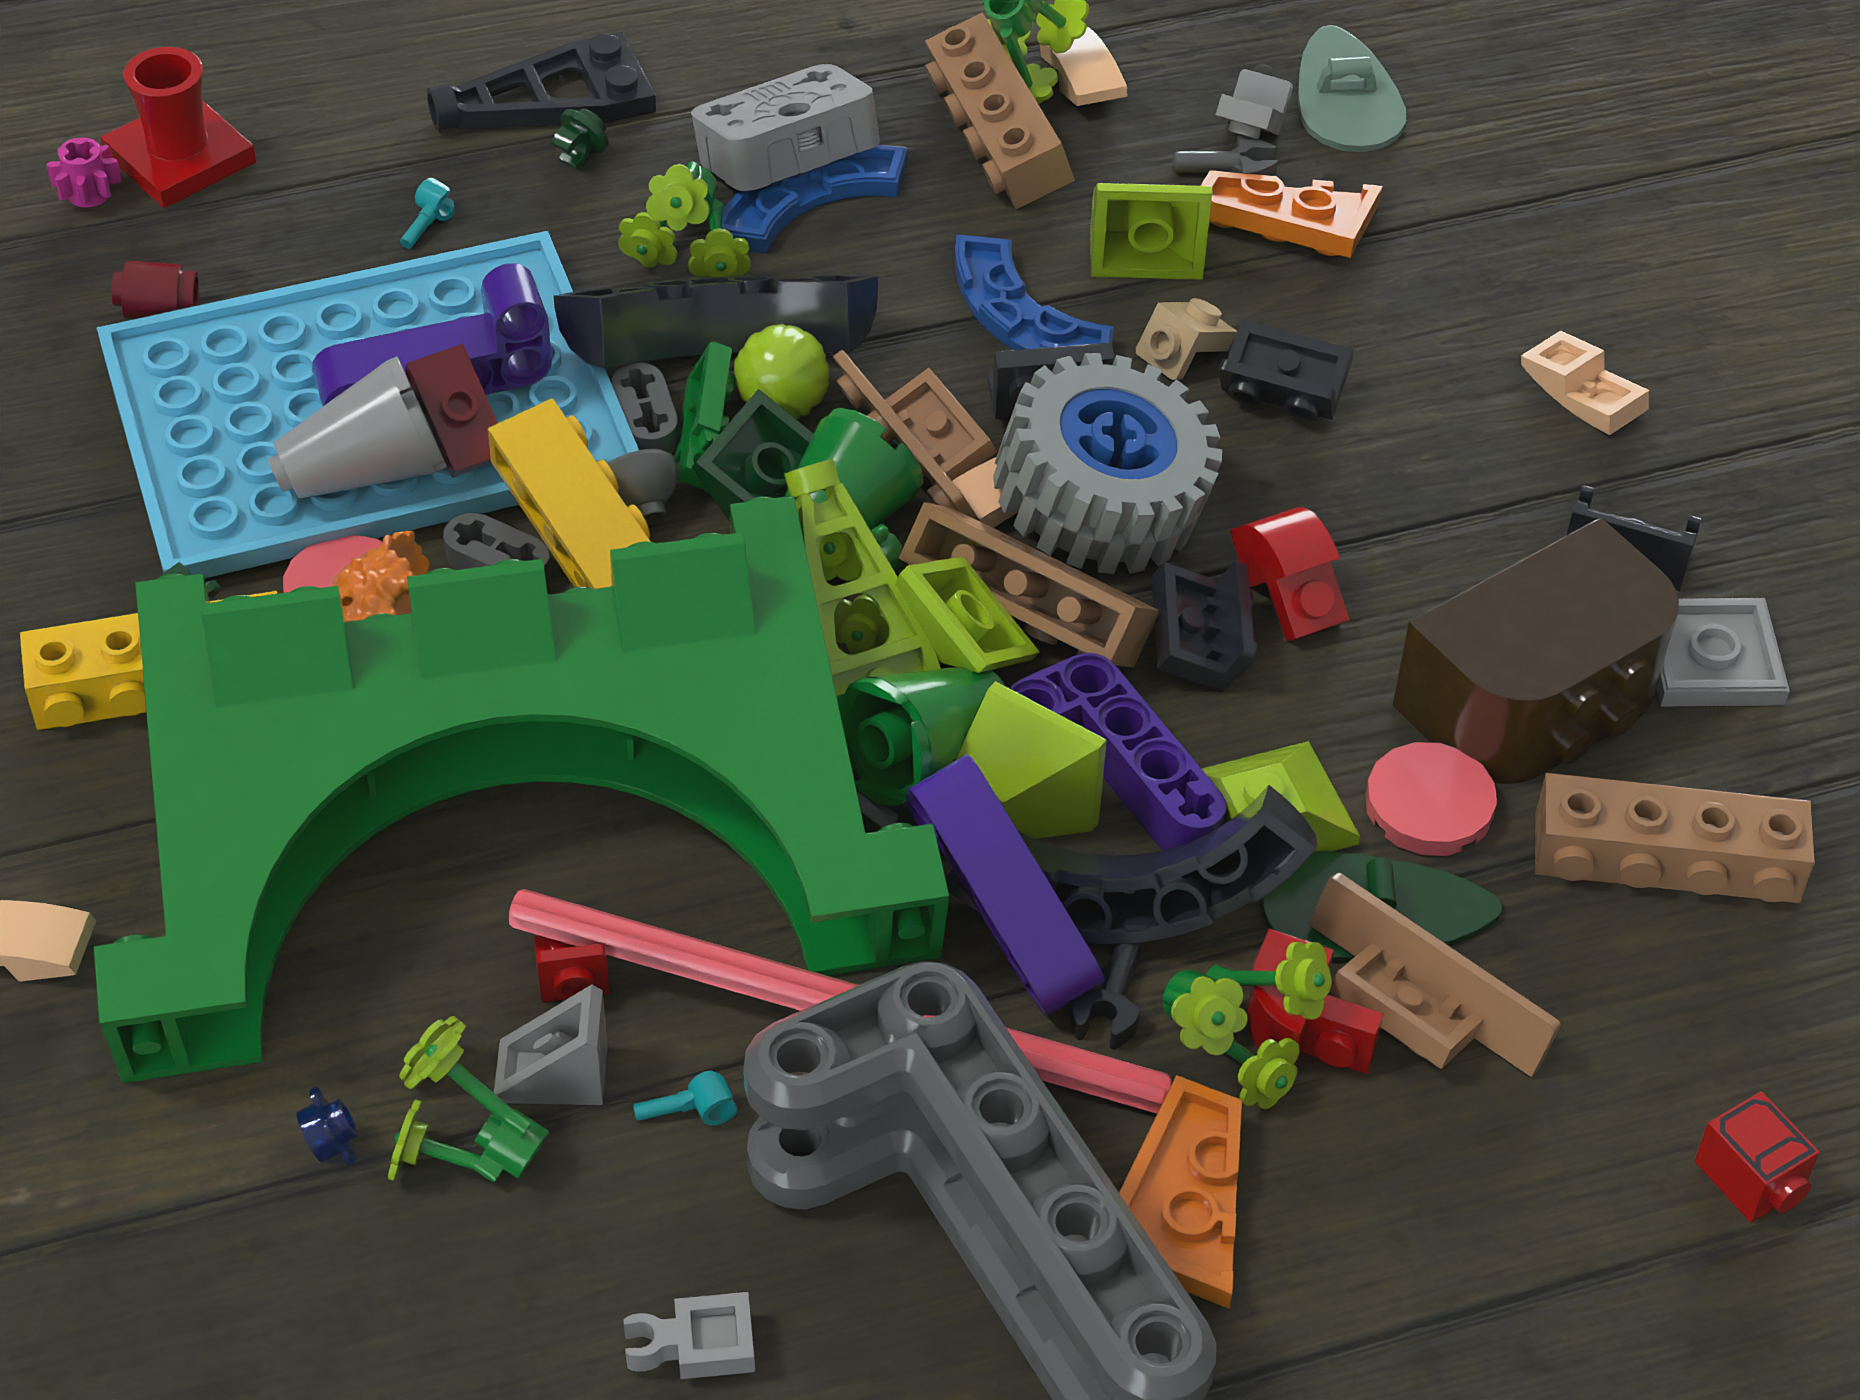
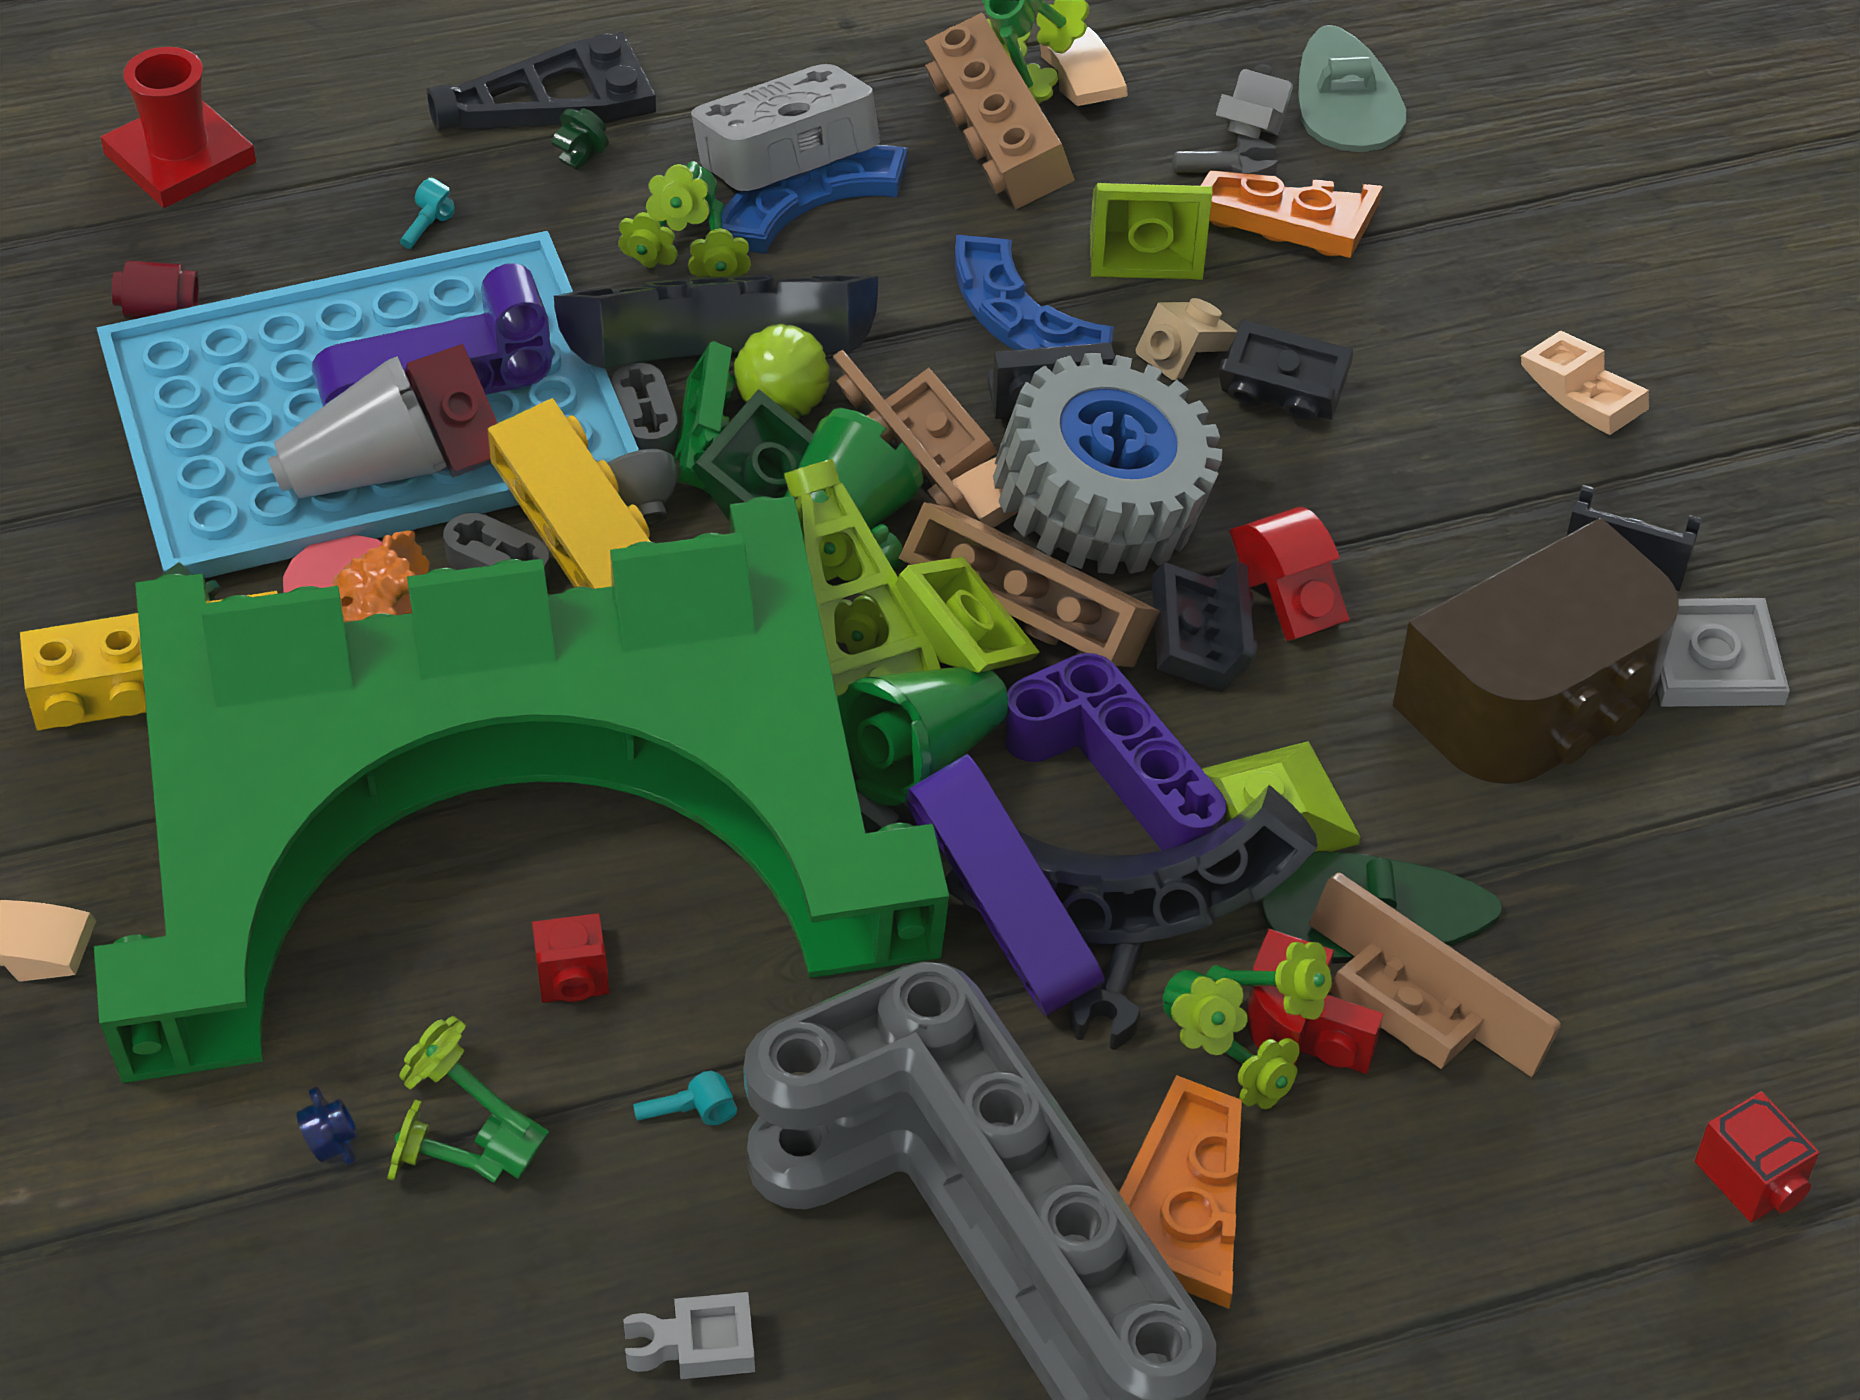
(84, 172): dark pink gear -> none
(557, 1055): light grey slope -> none
(803, 988): coral axle -> none
(1037, 764): lime slope -> none
(1430, 798): coral tile -> none
(1673, 838): medium nougat brick -> none

